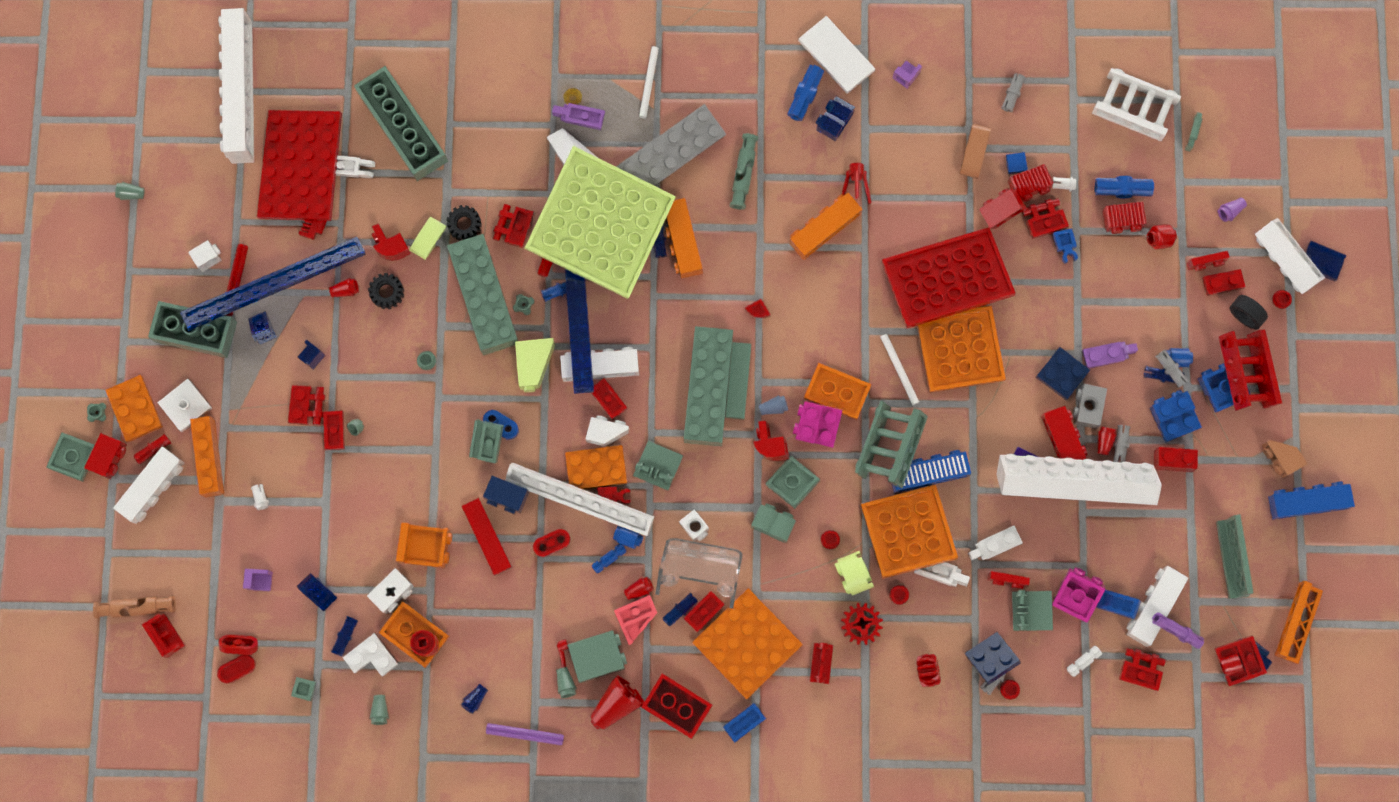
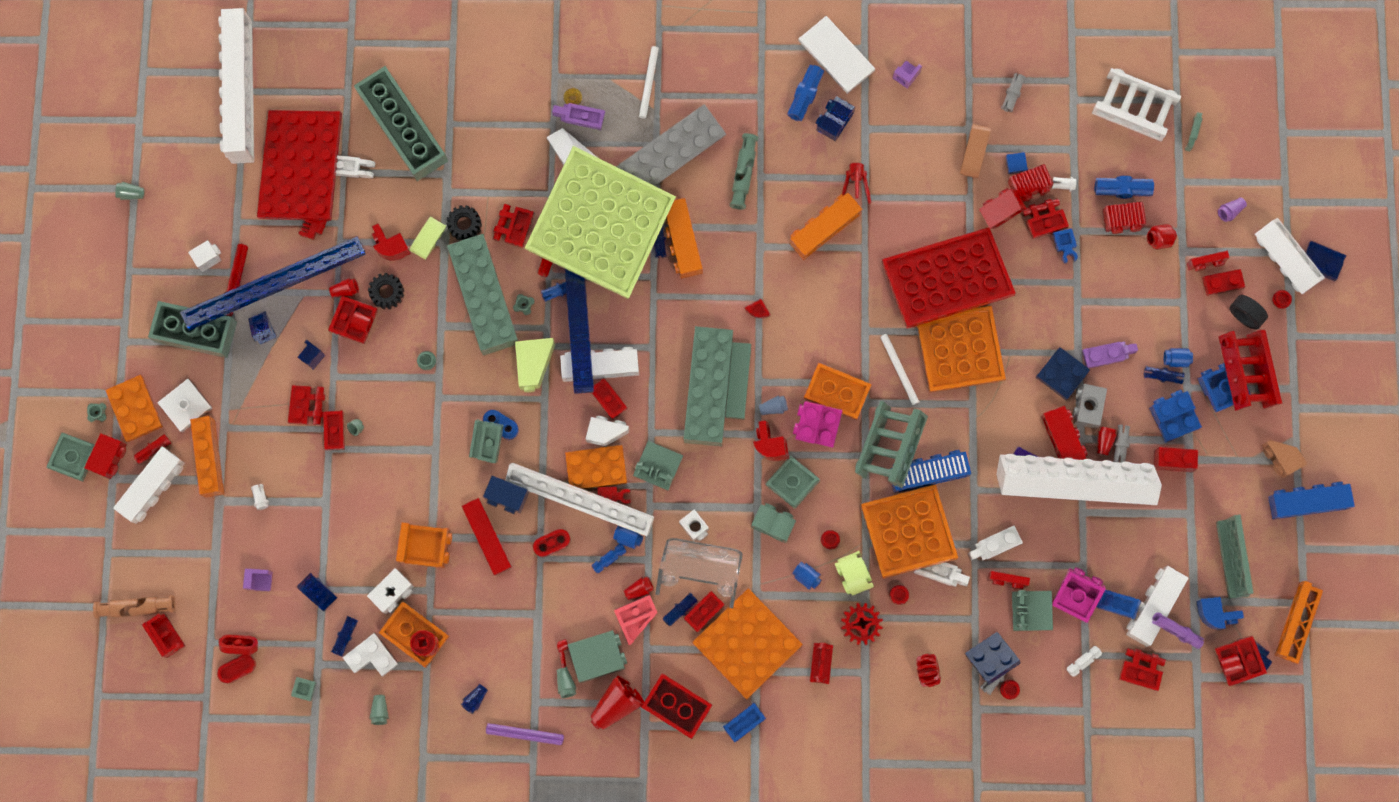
(353, 320): none -> red plate
(807, 575): none -> blue brick
(1171, 368): light grey pin -> none
(1212, 614): none -> blue brick

